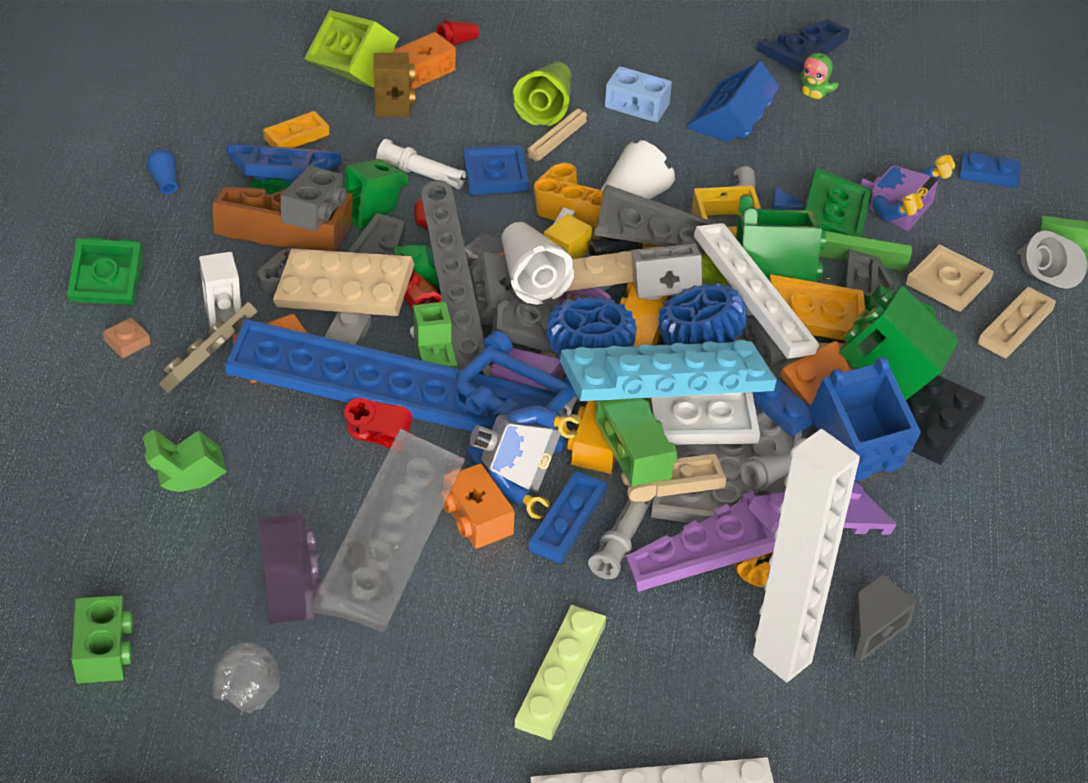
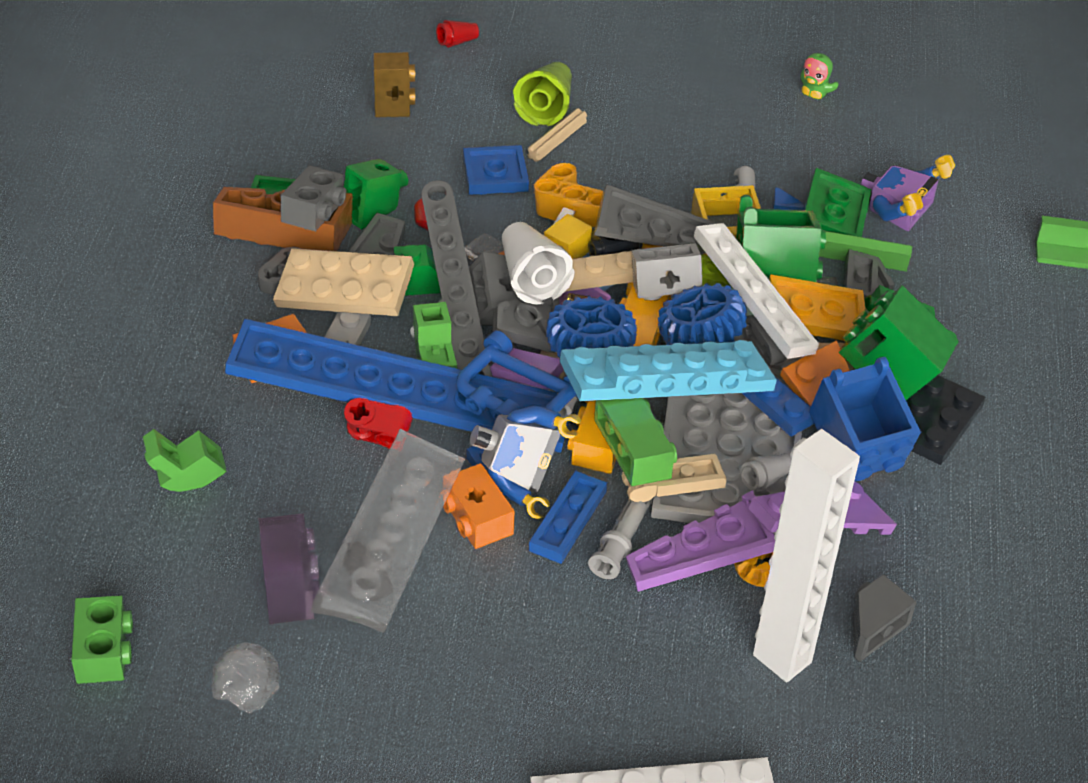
(105, 271): green plate -> none
(126, 337): nougat plate -> none
(163, 170): blue cone -> none
(201, 350): dark tan wing -> none
(220, 286): white brick -> none
(279, 162): blue wing -> none
(297, 131): light orange plate -> none
(348, 46): lime slope -> none
(409, 161): white pin -> none
(420, 291): red piece -> none
(431, 56): orange brick -> none
(560, 672): yellowish green plate -> none
(638, 94): light blue brick -> none
(641, 171): white cone -> none
(708, 418): white plate -> none
(735, 104): blue slope -> none
(813, 38): dark blue wing -> none
(949, 278): tan plate -> none
(990, 170): blue plate -> none
(1016, 322): tan plate -> none
(1053, 260): light grey piece -> none

